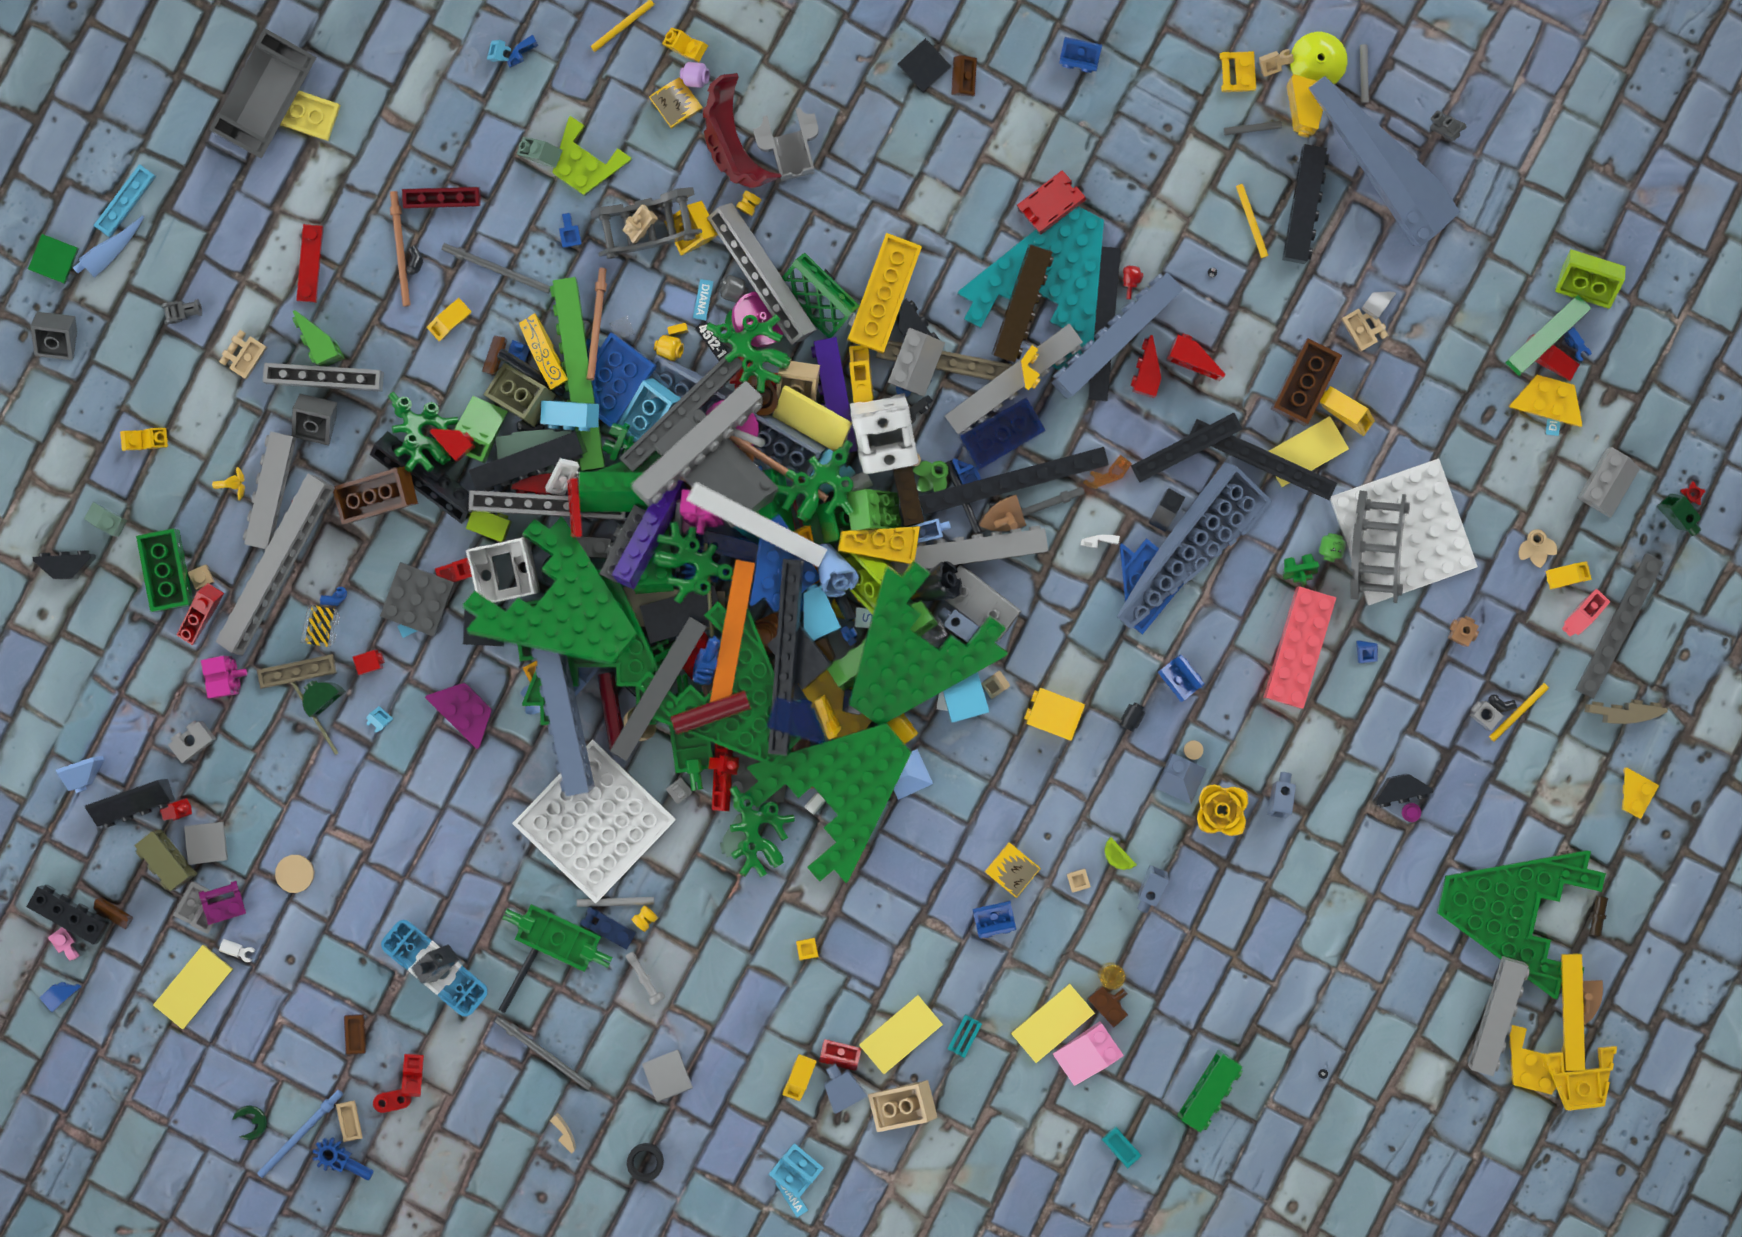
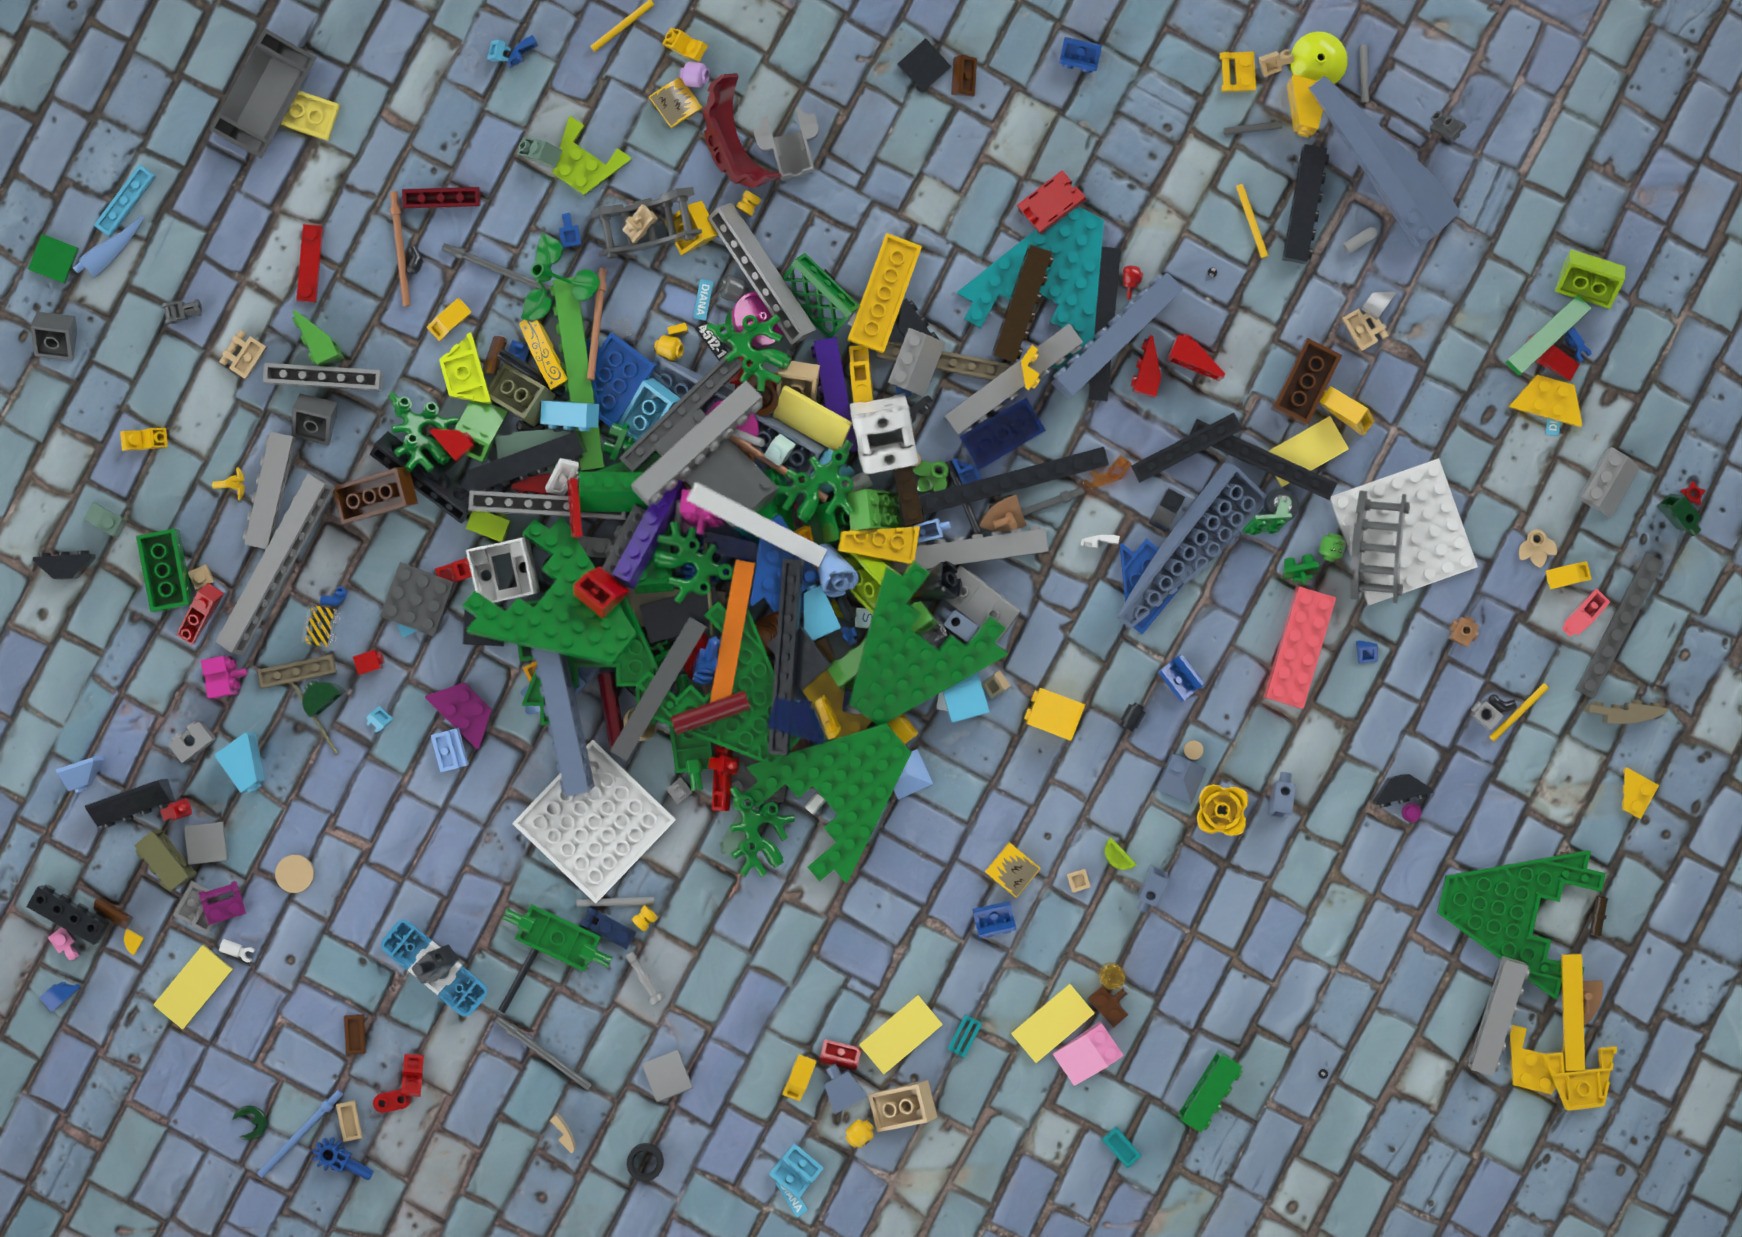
(132, 941): none -> yellow tile
(243, 762): none -> medium azure slope
(449, 750): none -> light blue plate
(464, 372): none -> neon yellow wing
(548, 253): none -> green plant
(599, 591): none -> red slope
(779, 450): none -> light aqua brick
(807, 949): yellow tile -> none
(859, 1133): none -> yellow head
(1280, 506): none -> green plate
(1359, 239): none -> light grey bar

